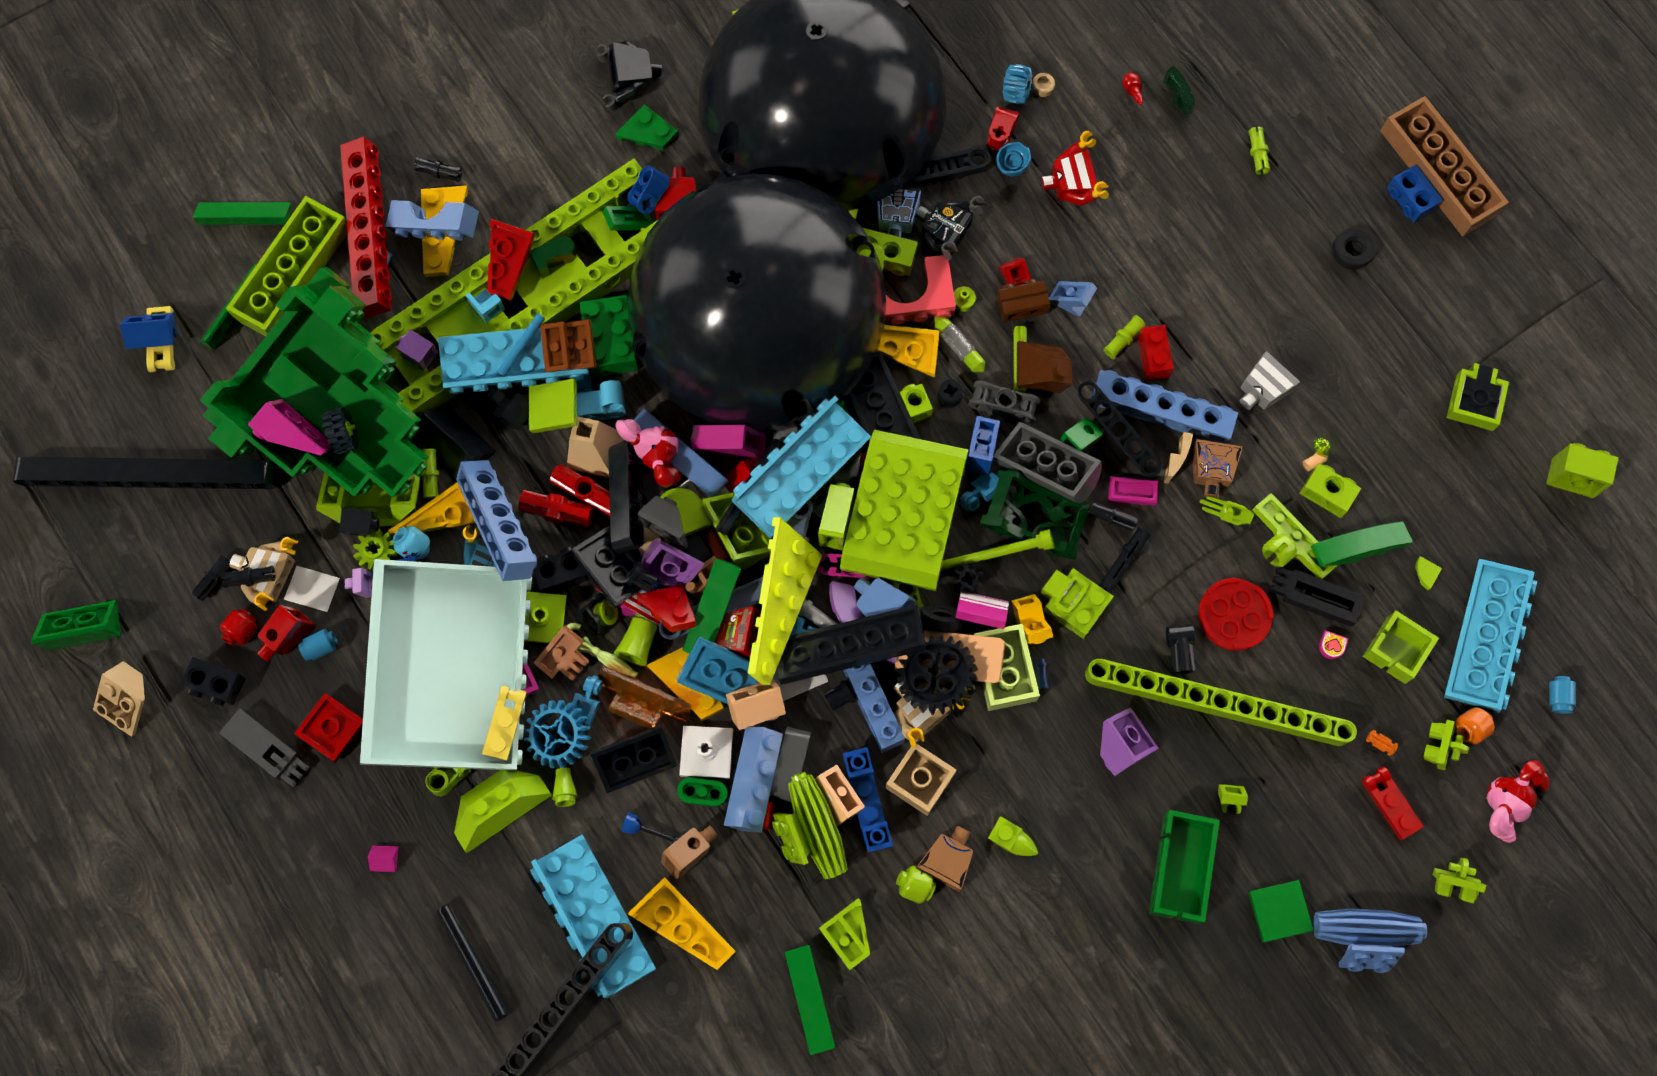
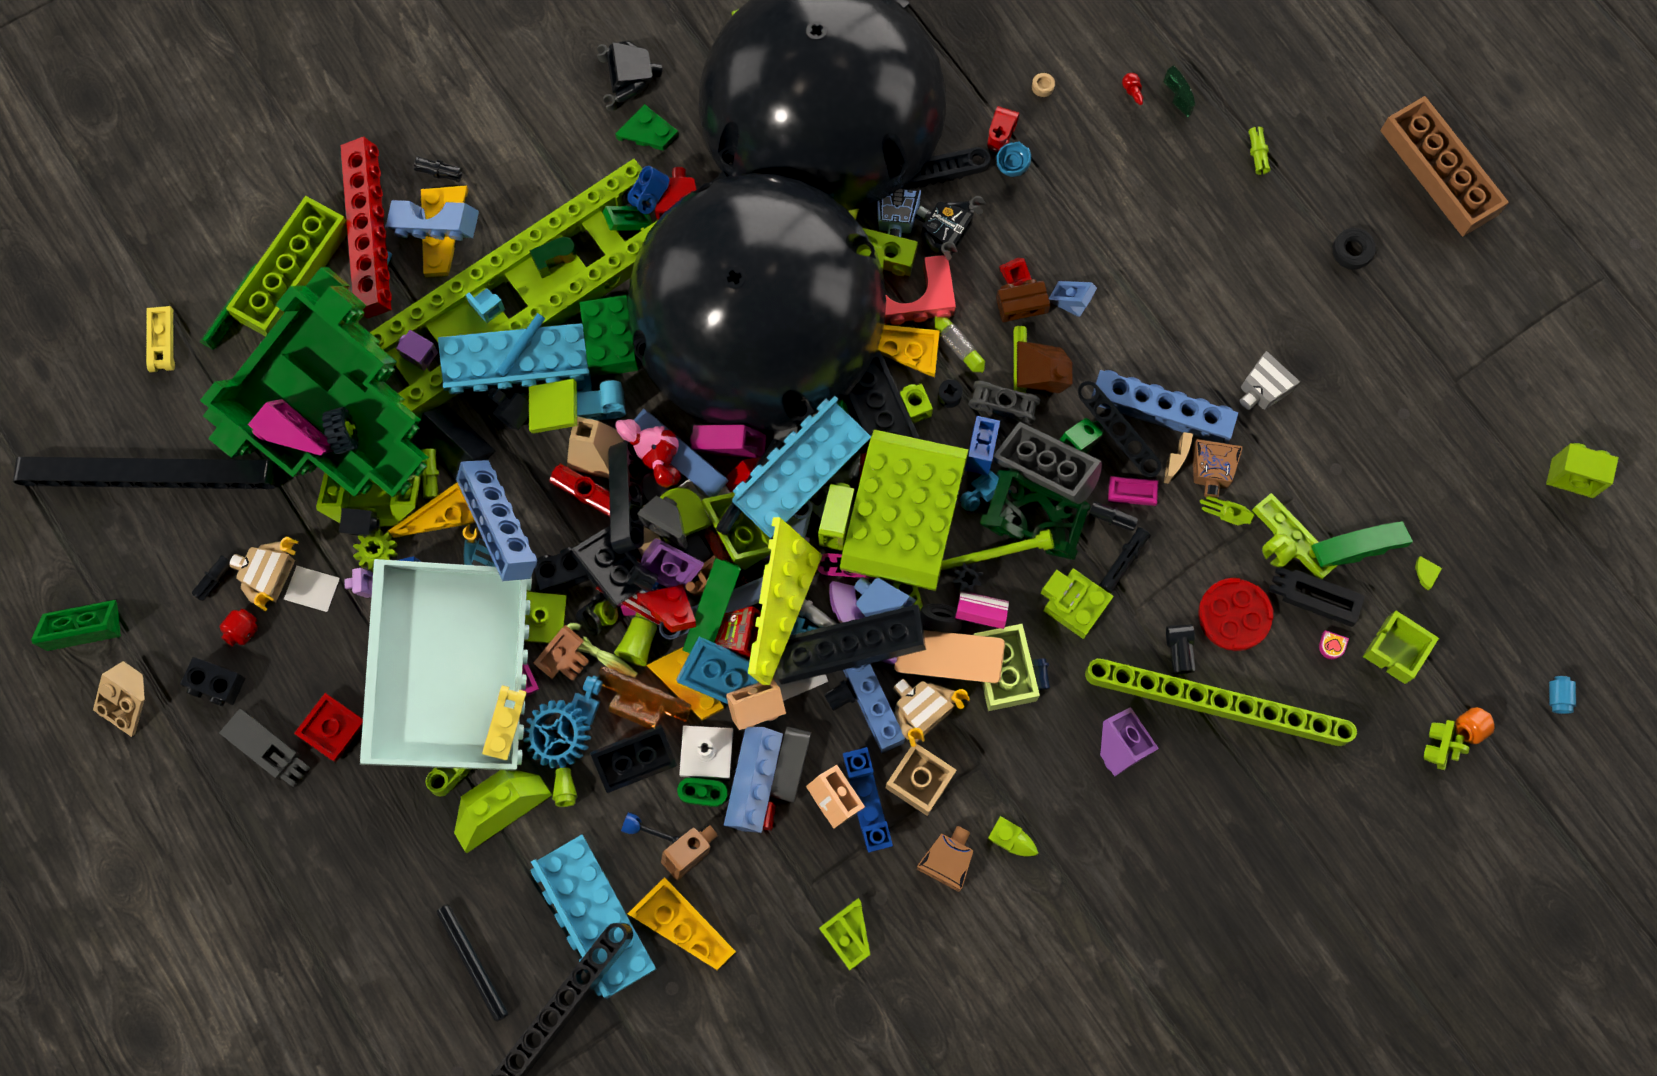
(148, 330): blue hinge -> none
(242, 213): green slope -> none
(248, 576): black pin -> none
(283, 631): red torso -> none
(318, 645): dark azure brick -> none
(383, 858): dark pink slope -> none
(411, 542): medium azure head -> none
(508, 255): red wing -> none
(556, 508): red piece -> none
(568, 346): dark orange slope -> none
(809, 1000): green slope -> none
(810, 829): lime plate -> none
(915, 884): lime head -> none
(959, 675): black gear -> none
(964, 298): lime tile -> none
(1017, 83): dark azure gear -> none
(1030, 614): yellow brick -> none
(1074, 175): torso -> none
(1124, 337): lime pin -> none
(1155, 353): red brick -> none
(1184, 867): green piece -> none
(1232, 795): lime tile -> none
(1280, 911): green tile -> none
(1316, 490): lime brick -> none
(1321, 454): arm -> none
(1369, 936): medium blue plate -> none
(1382, 742): orange piece -> none
(1392, 803): red plate -> none
(1419, 191): blue brick -> none
(1469, 886): lime hips -> none
(1478, 397): piece -> none
(1490, 635): medium azure bracket -> none
(1518, 801): hair -> none

